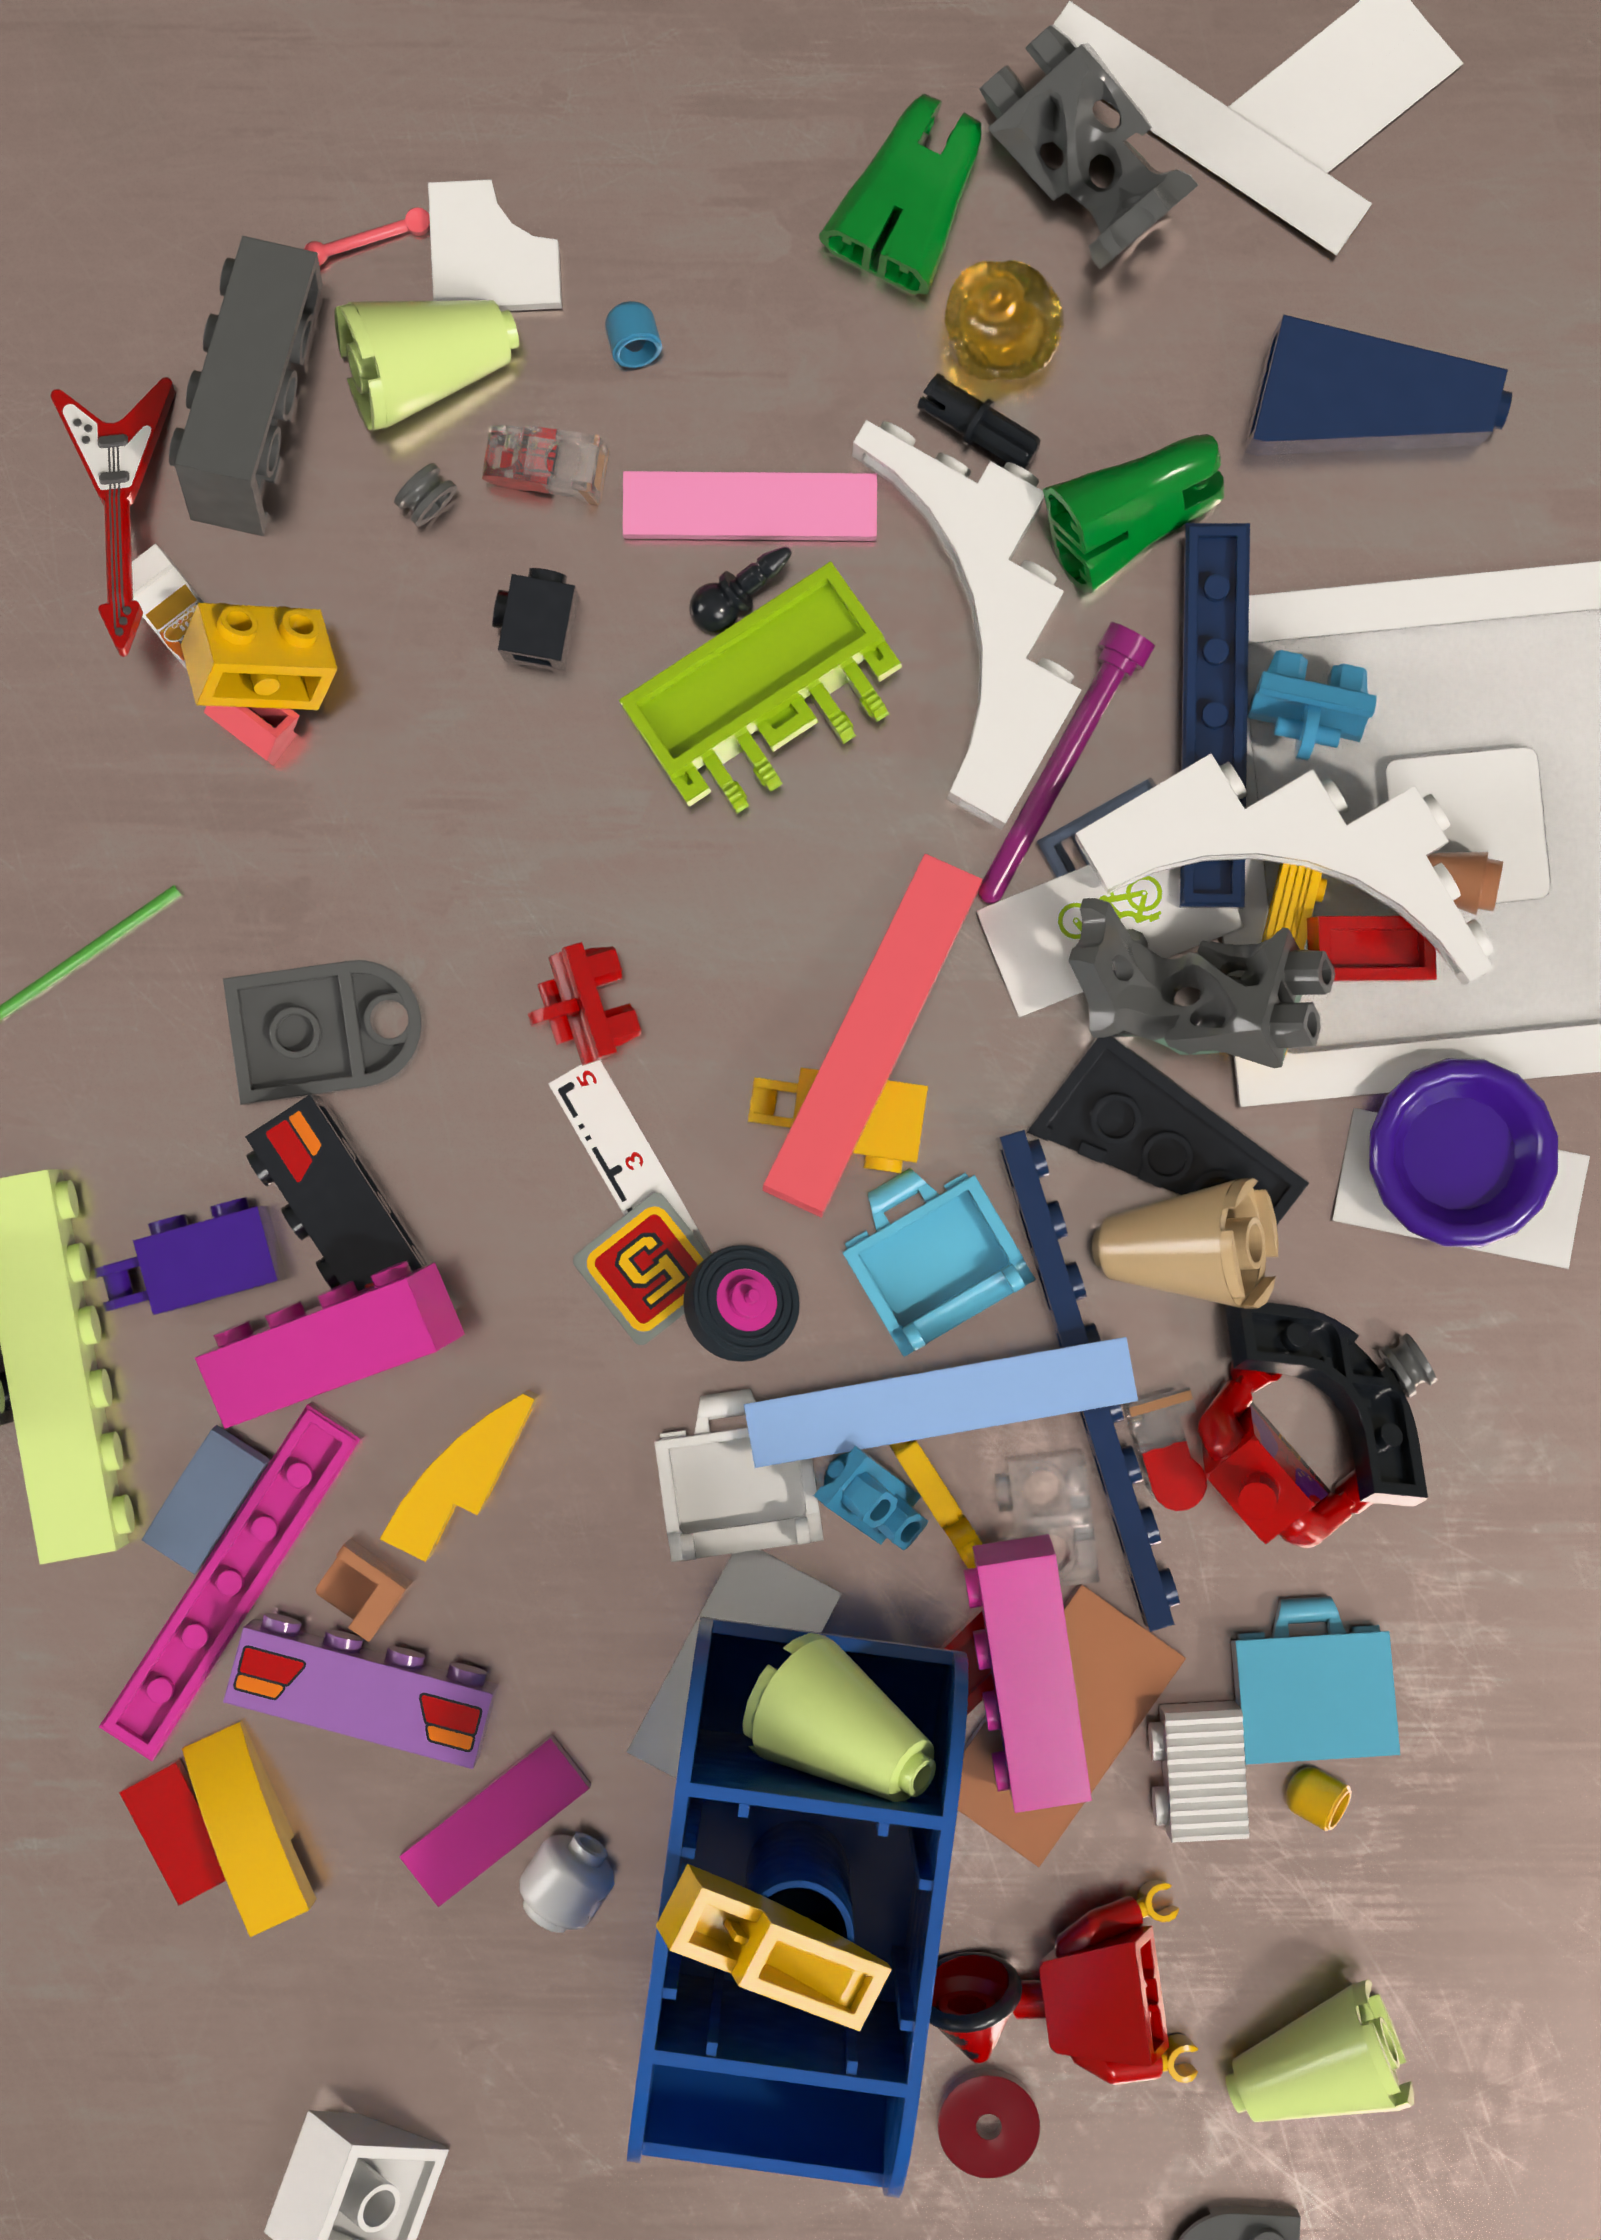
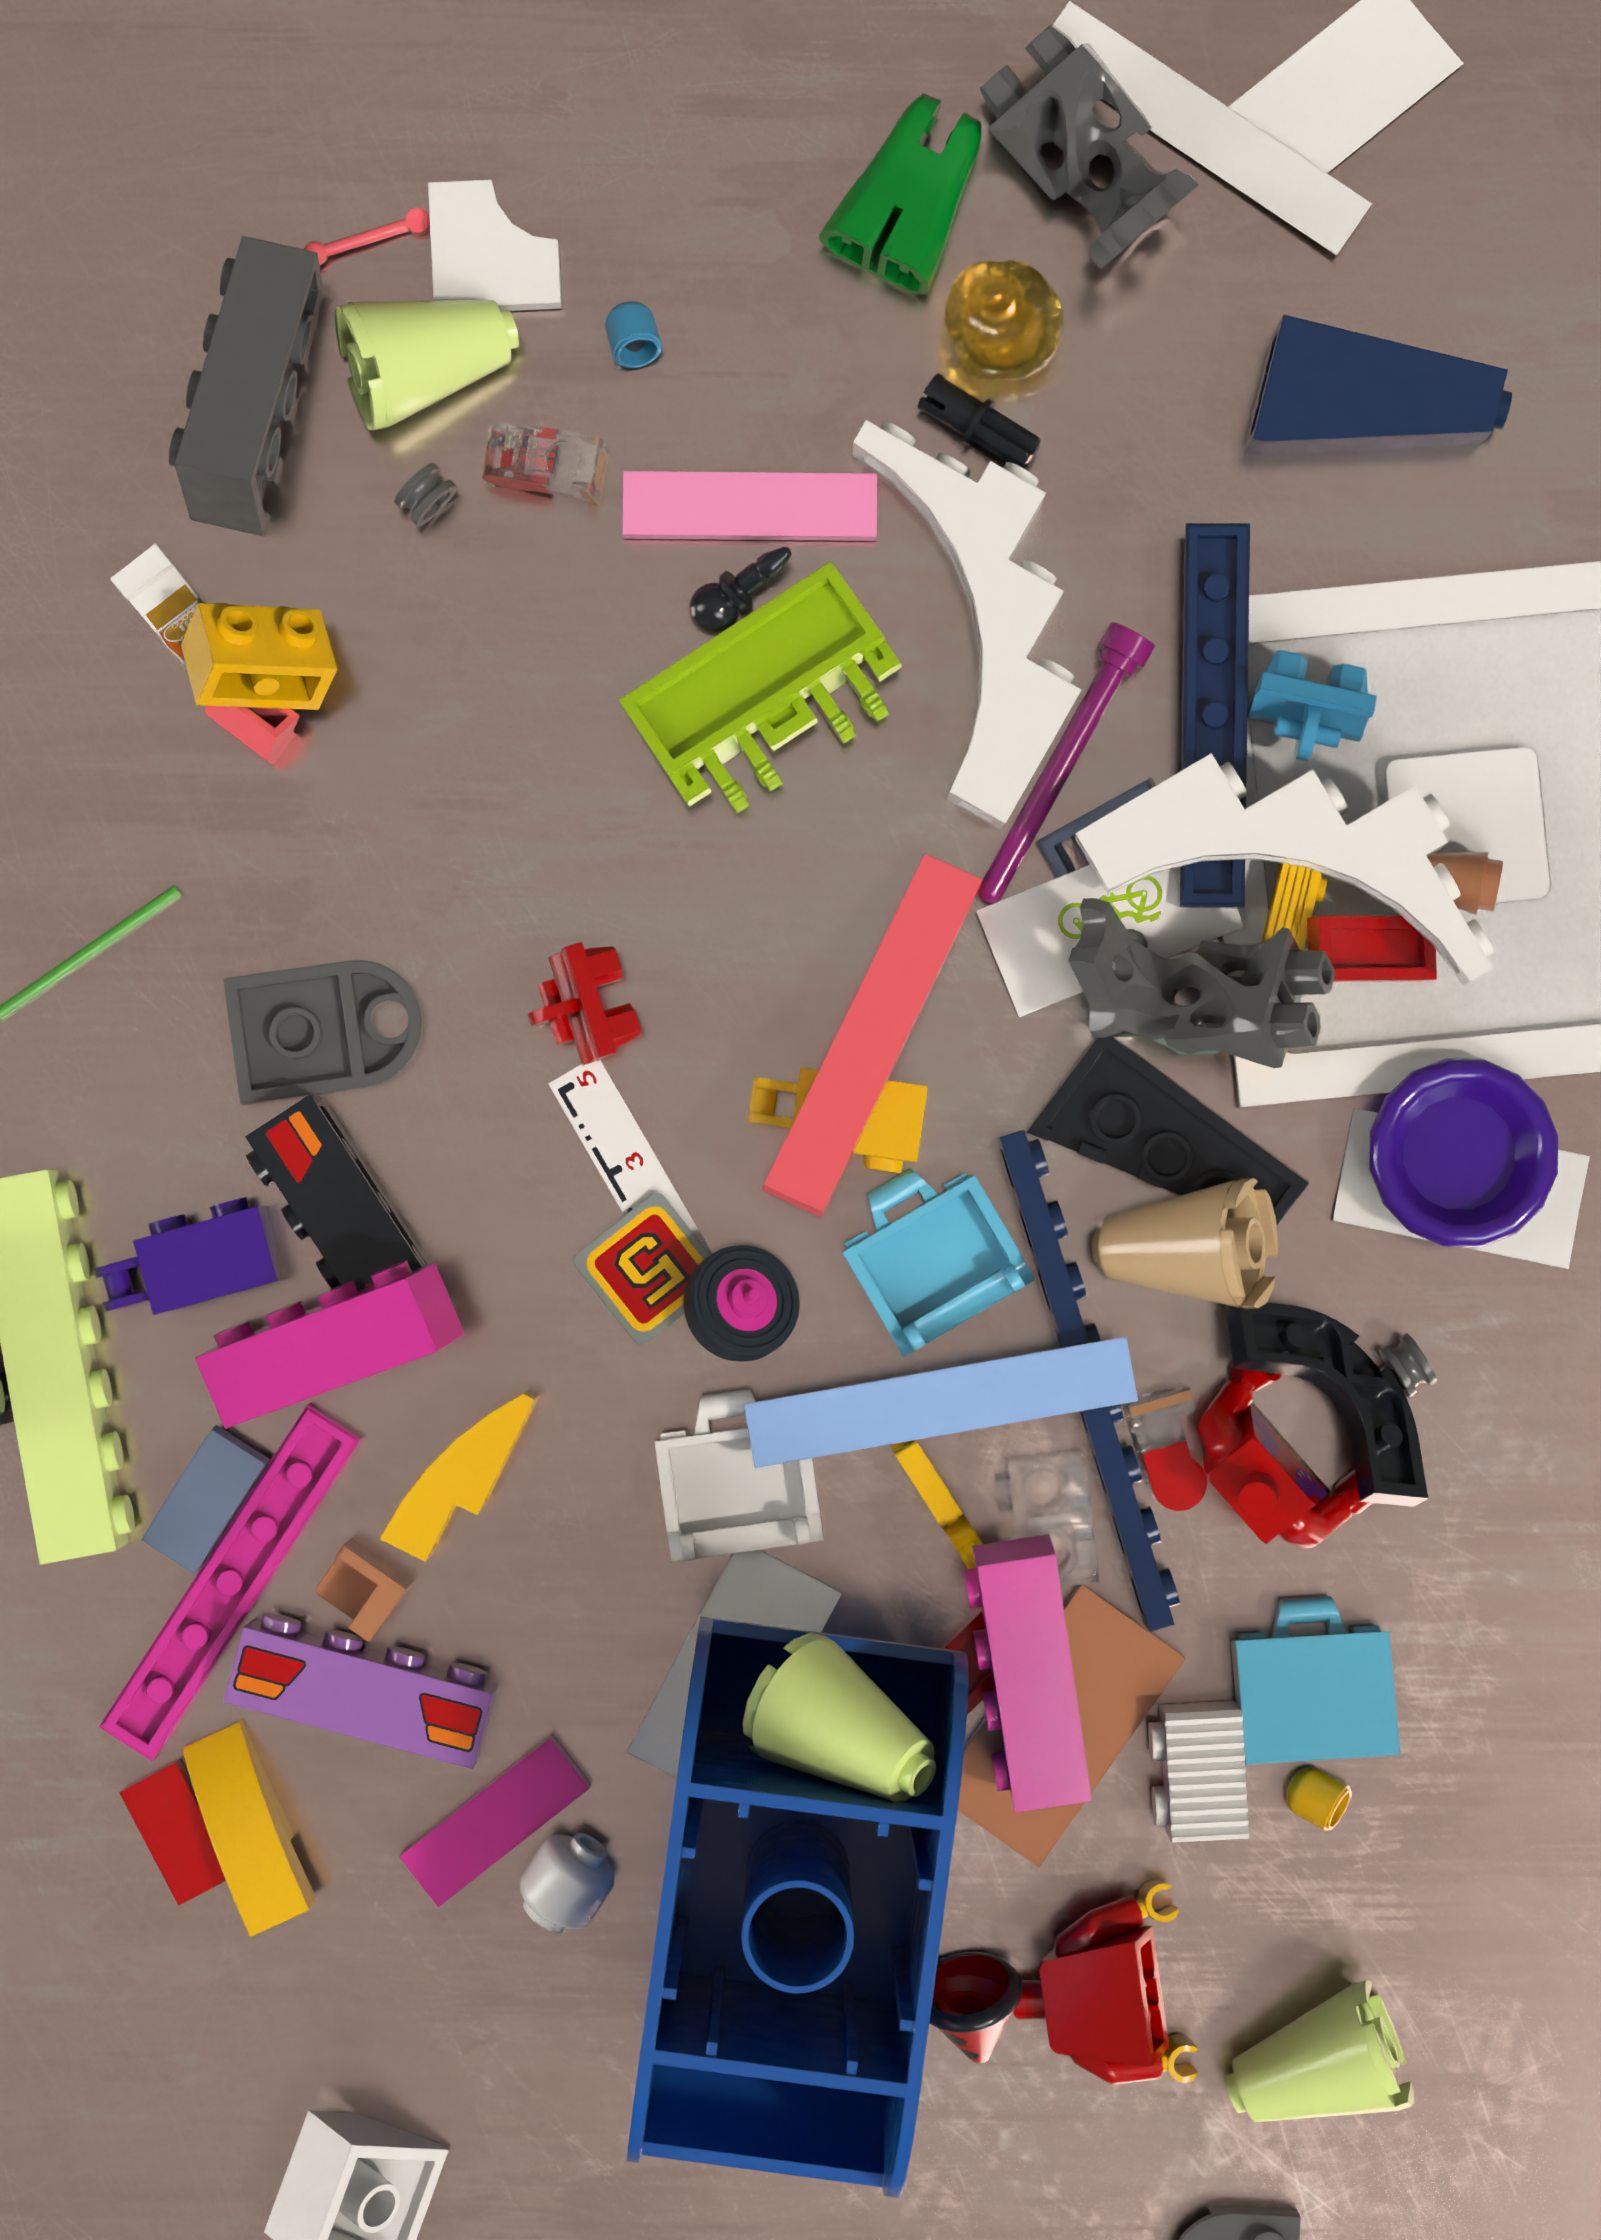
(116, 463): red piece -> none
(536, 618): black brick -> none
(771, 1948): yellow slope -> none
(872, 1499): dark azure hips -> none
(993, 2152): dark red piece -> none
(1123, 509): green piece -> none

